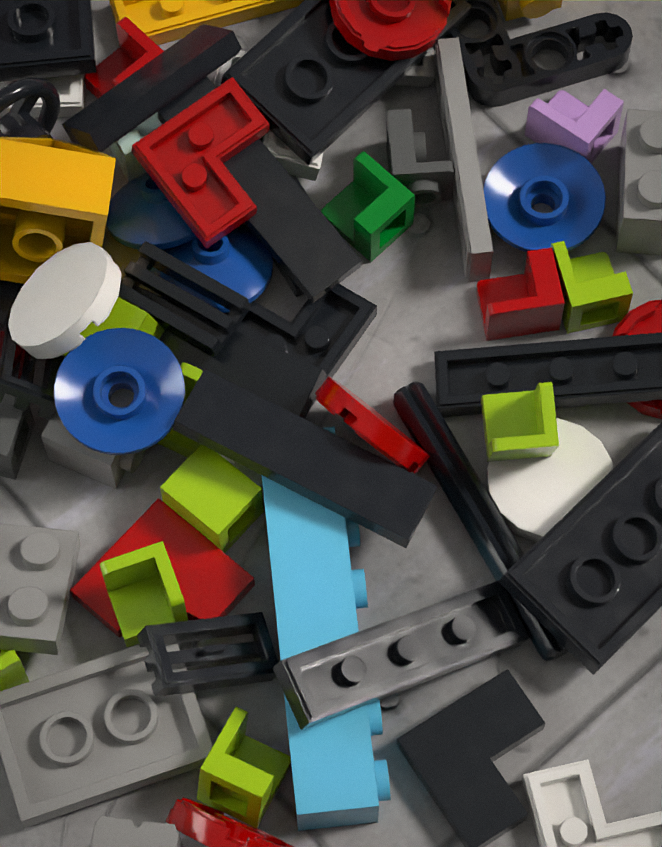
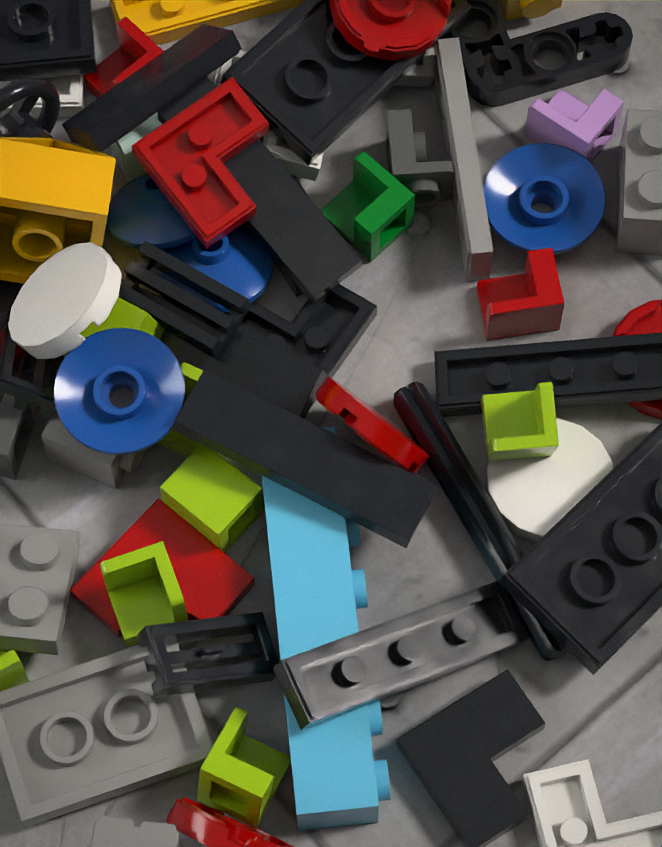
(591, 290): lime panel -> none

